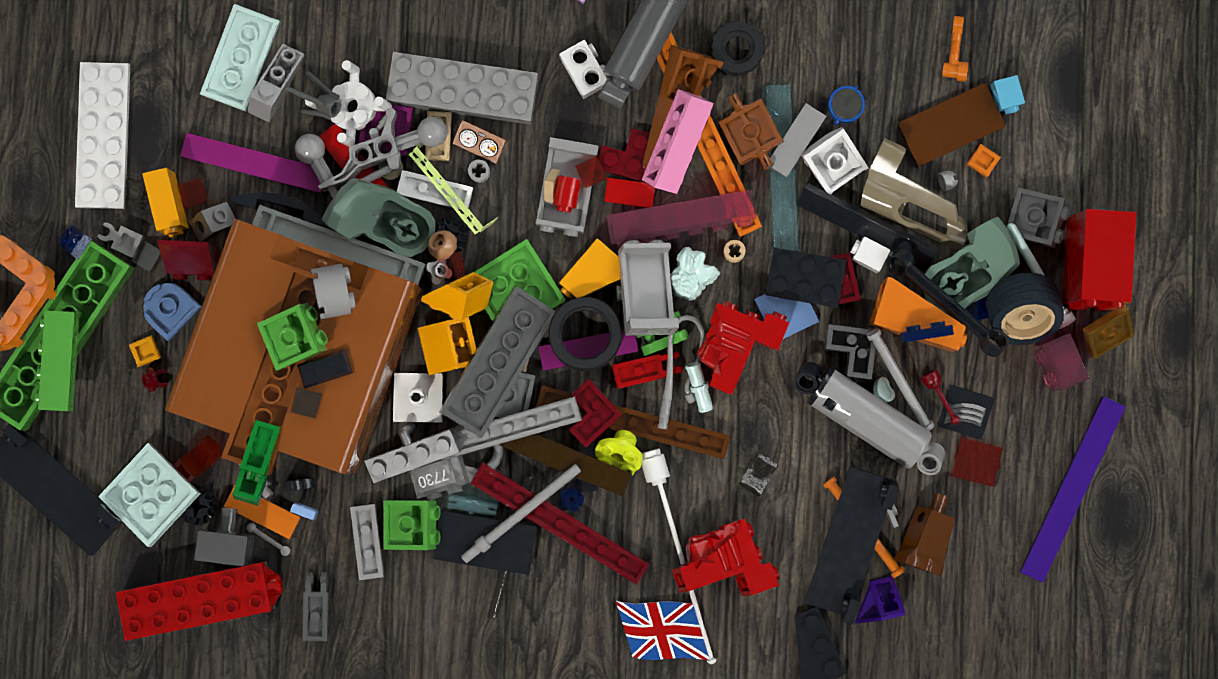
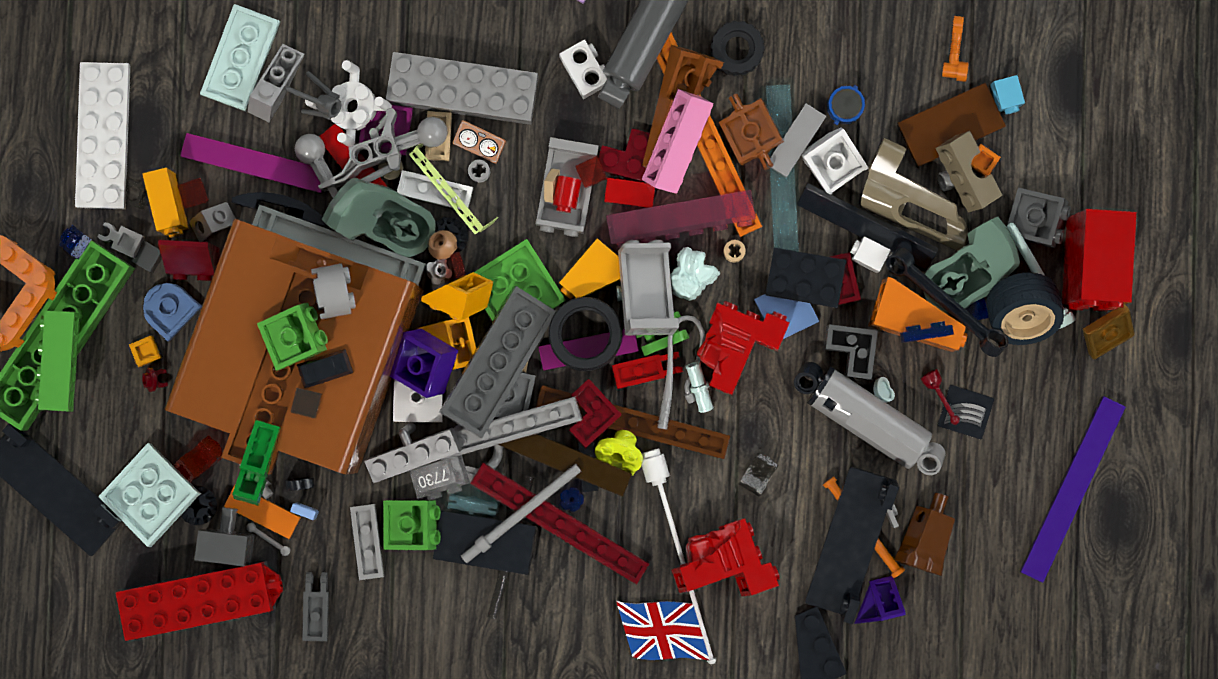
(423, 363): none -> dark purple brick
(874, 335): light grey bar -> none
(957, 158): none -> dark tan arch
(977, 462): clear red piece -> none
(1060, 362): clear pink brick -> none

